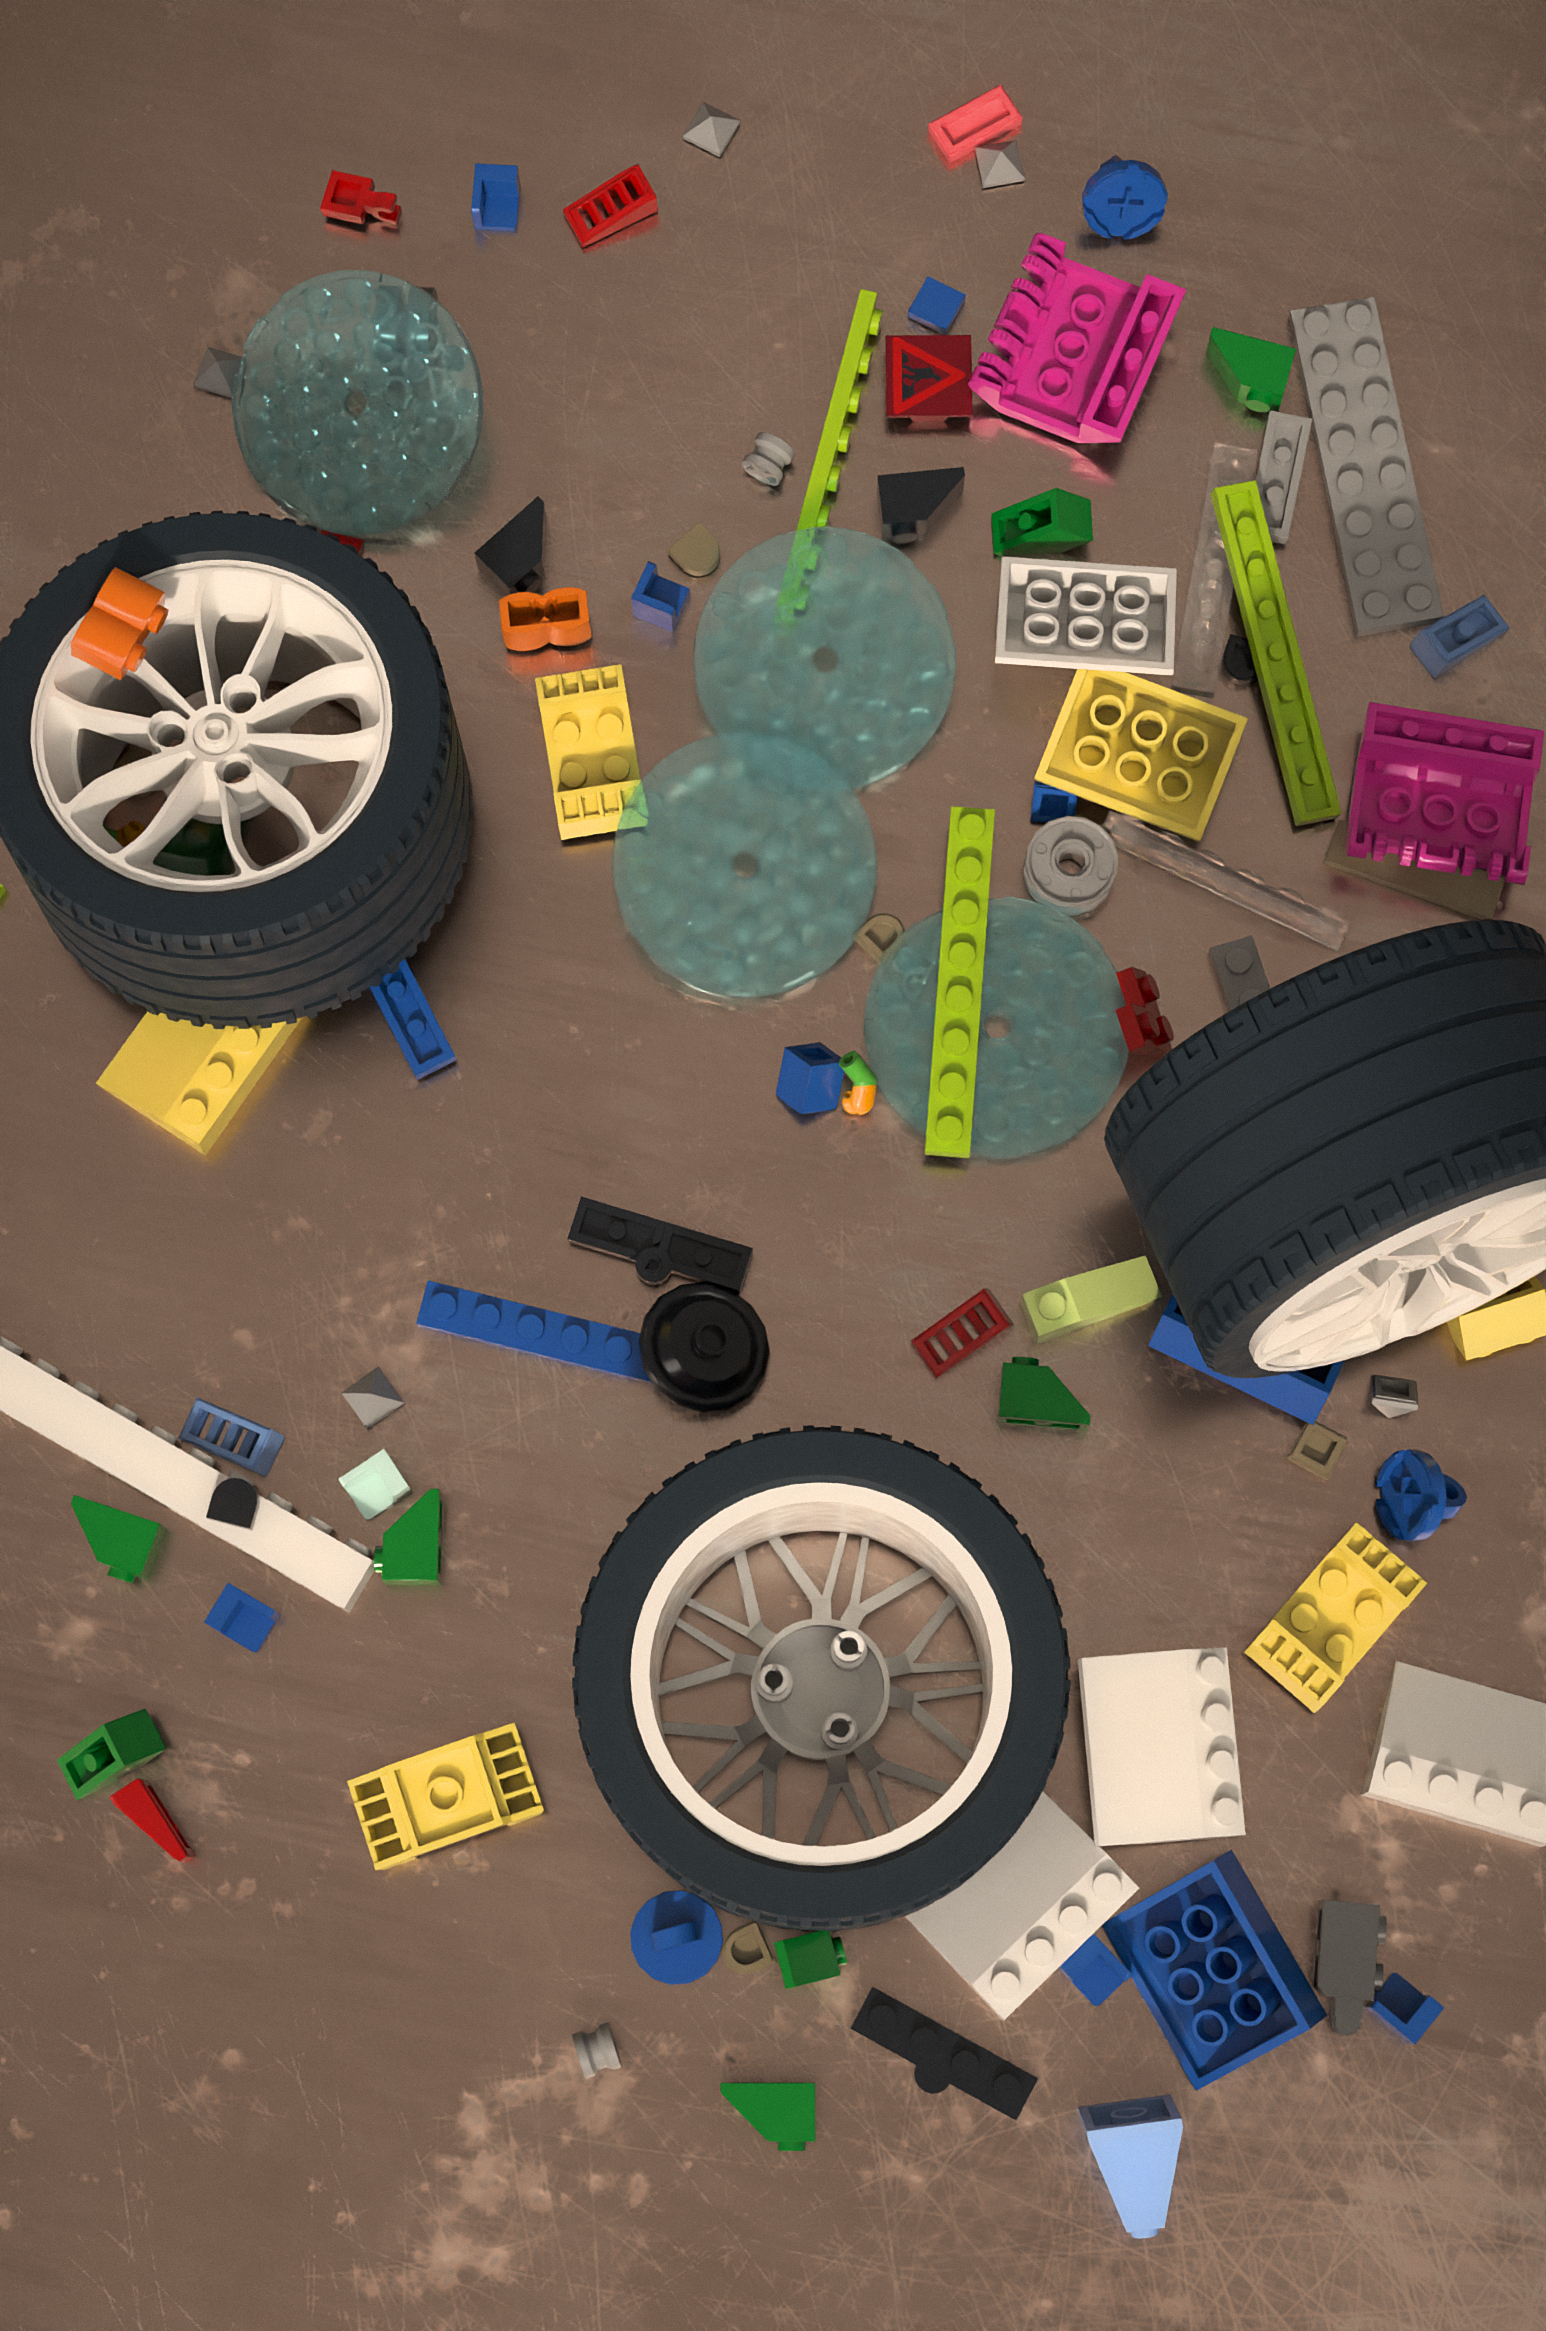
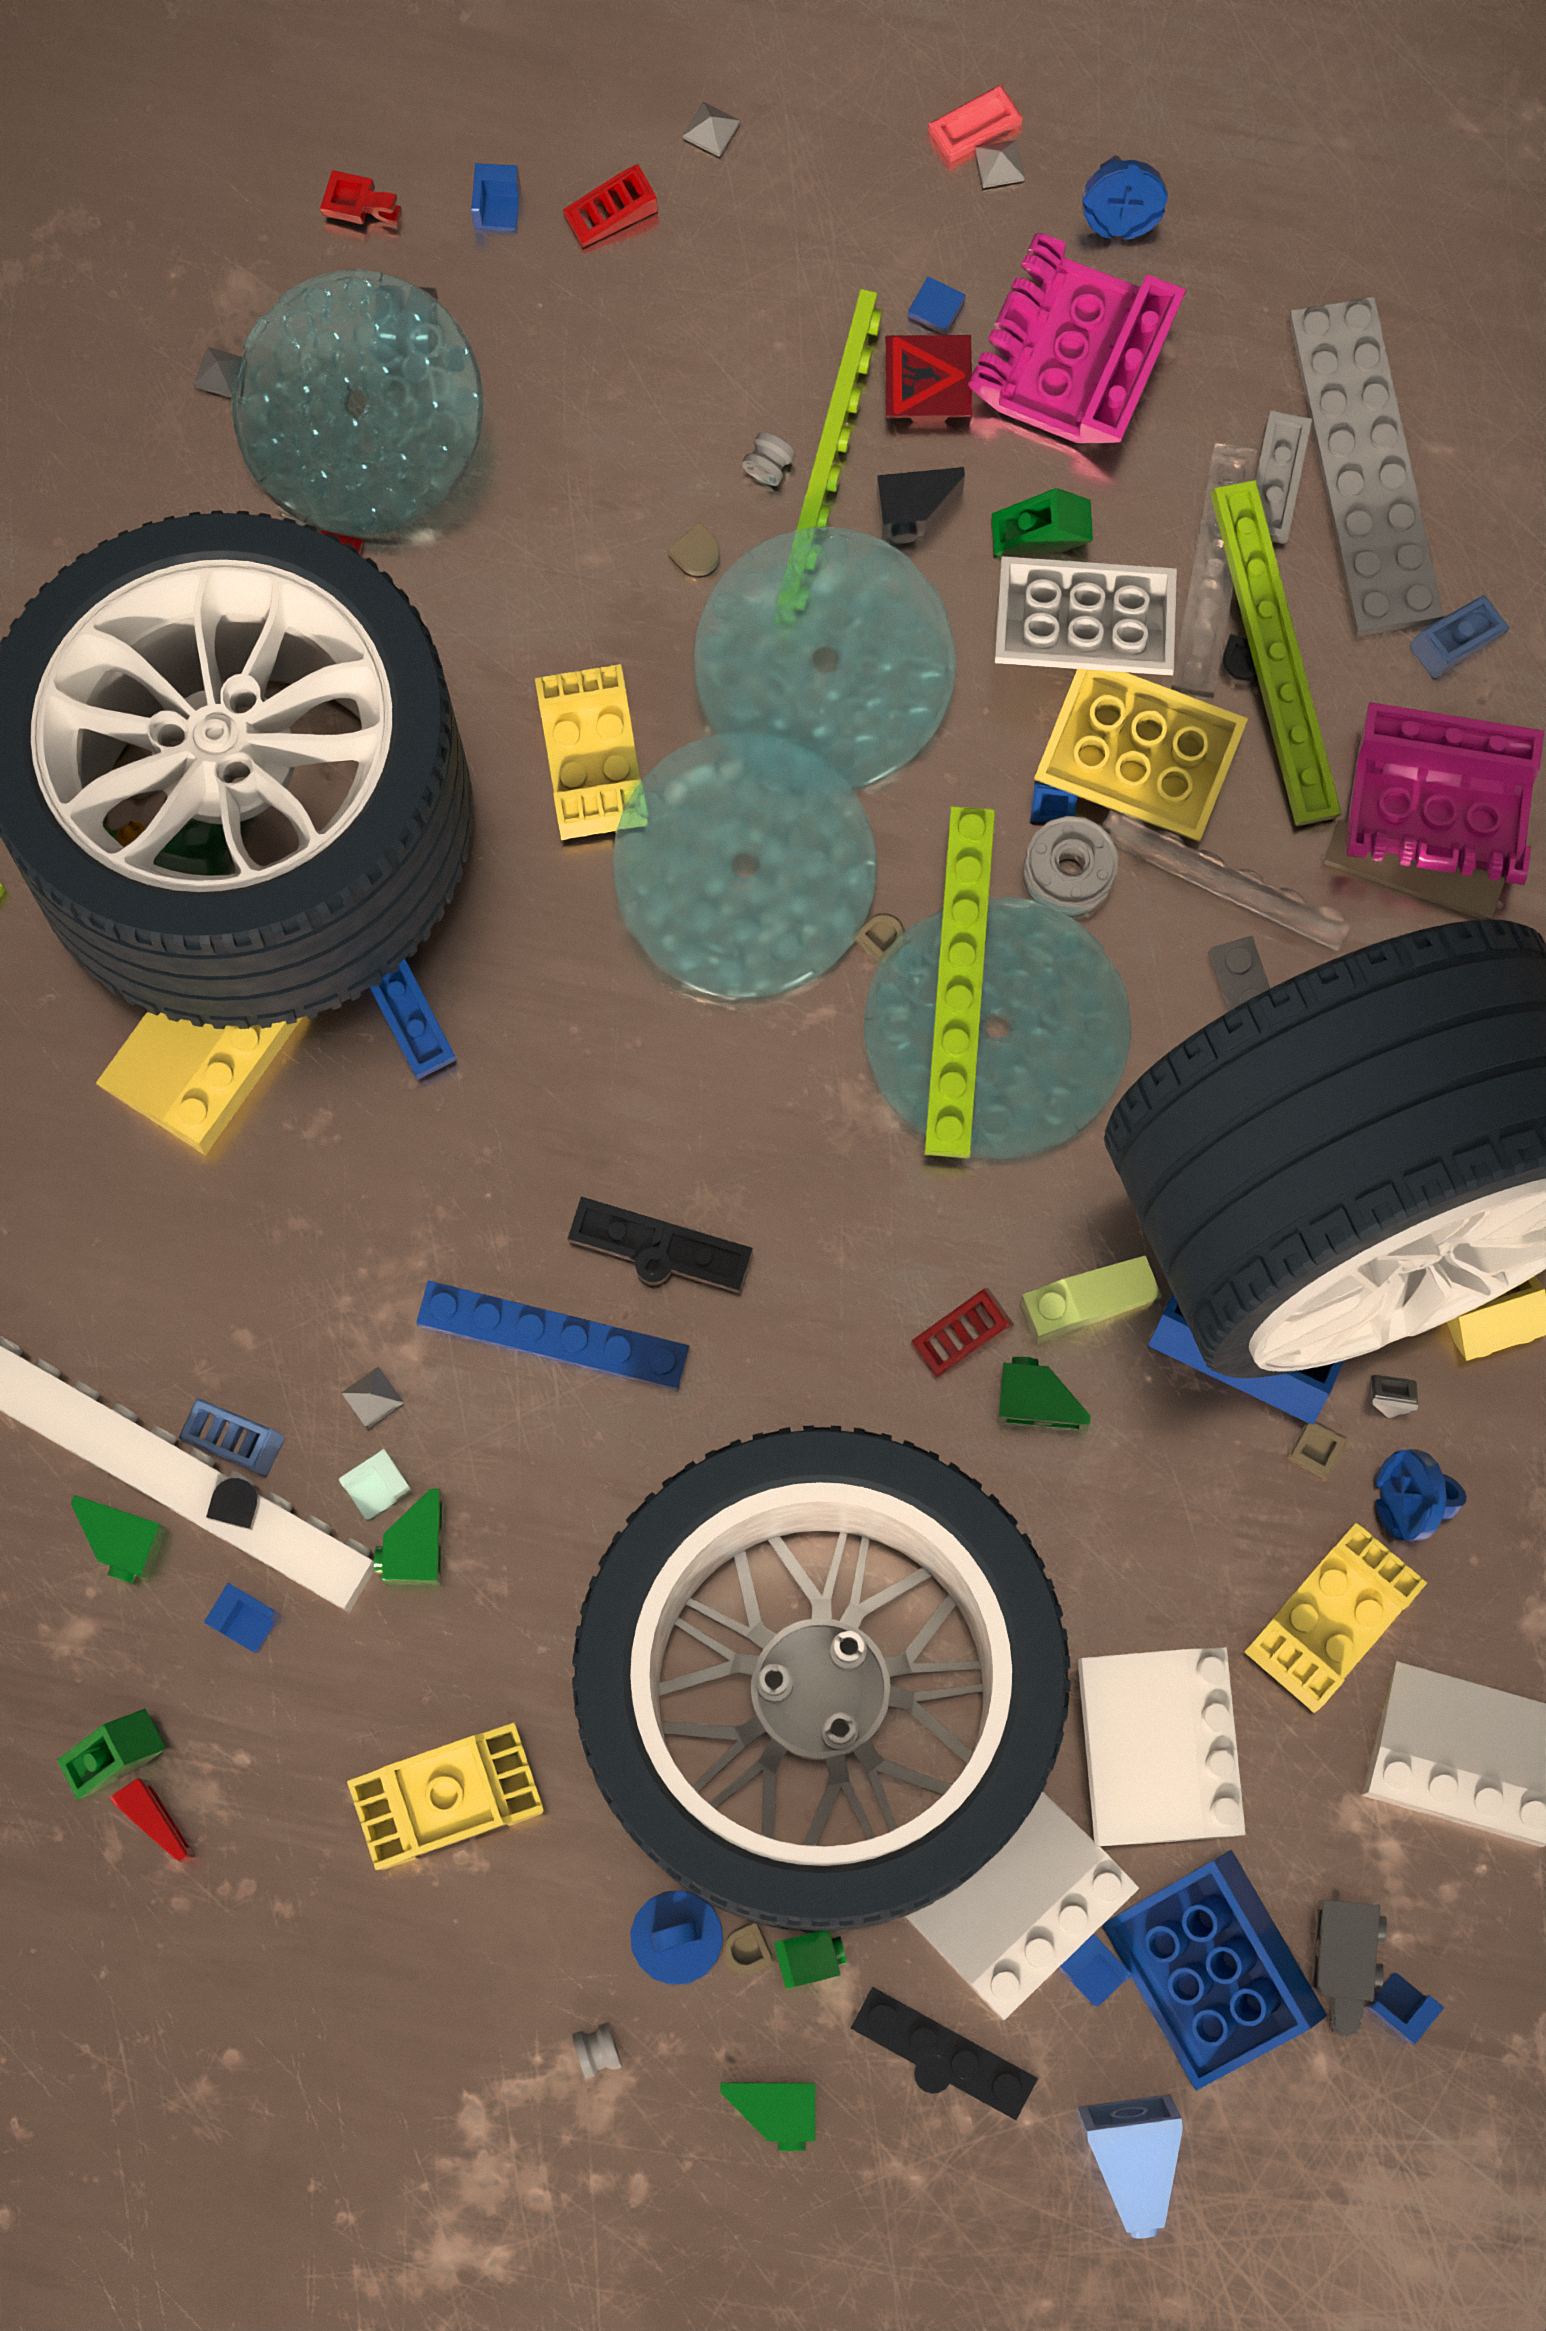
(119, 624): orange brick -> none
(517, 551): black slope -> none
(536, 620): orange brick -> none
(658, 599): blue panel -> none
(704, 1347): black piece -> none
(810, 1078): blue panel -> none
(864, 1087): arm -> none
(1140, 1019): red plate -> none
(1251, 368): green slope -> none

